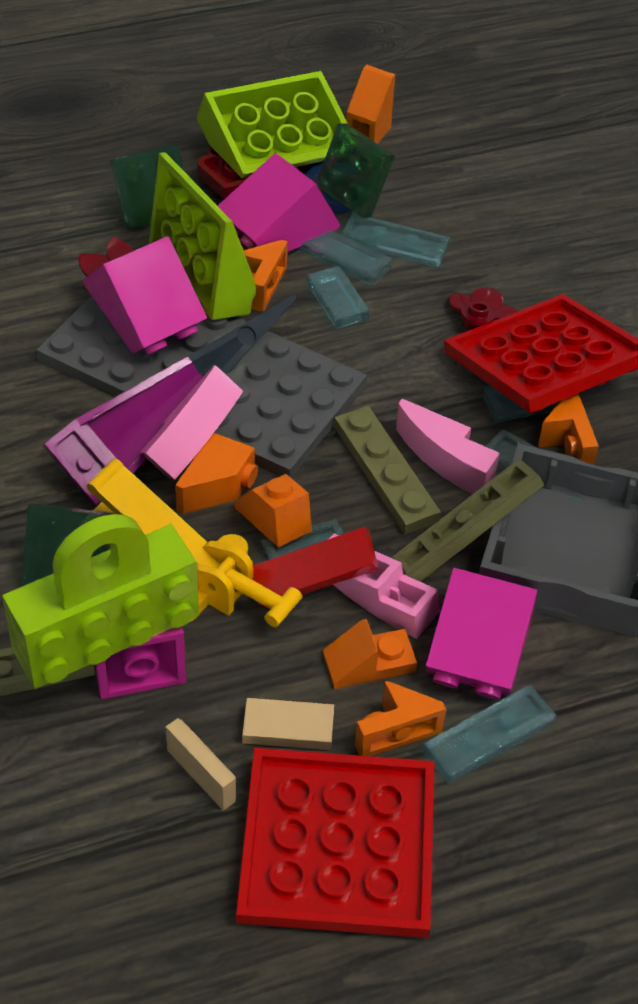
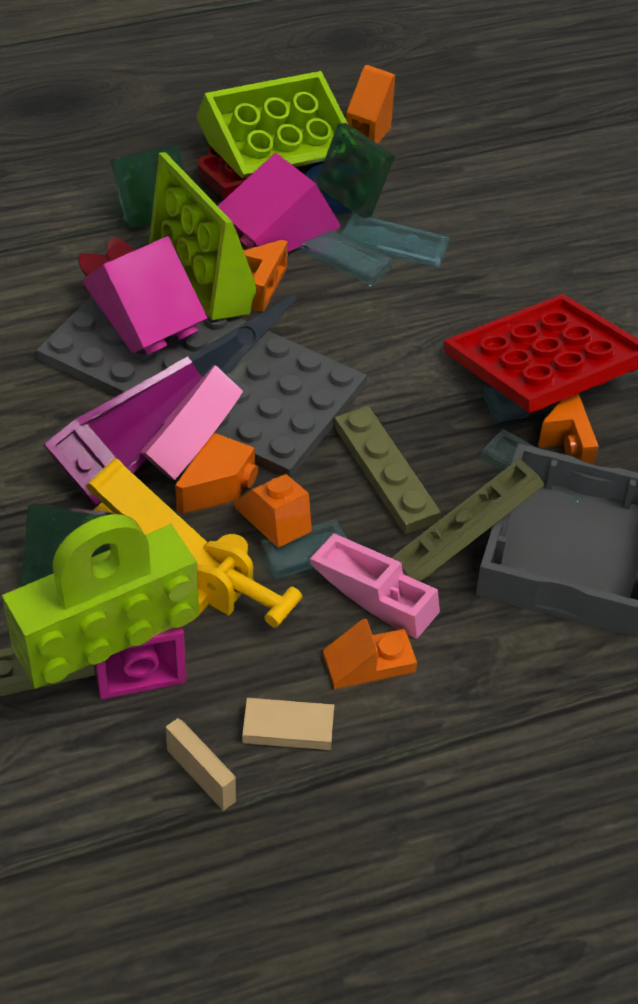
(319, 564): red tile -> none
(338, 297): clear light blue tile -> none
(338, 843): red plate -> none
(406, 719): orange slope -> none
(446, 447): bright pink slope -> none
(480, 308): dark red plate -> none
(481, 633): dark pink slope -> none
(489, 733): clear light blue tile -> none

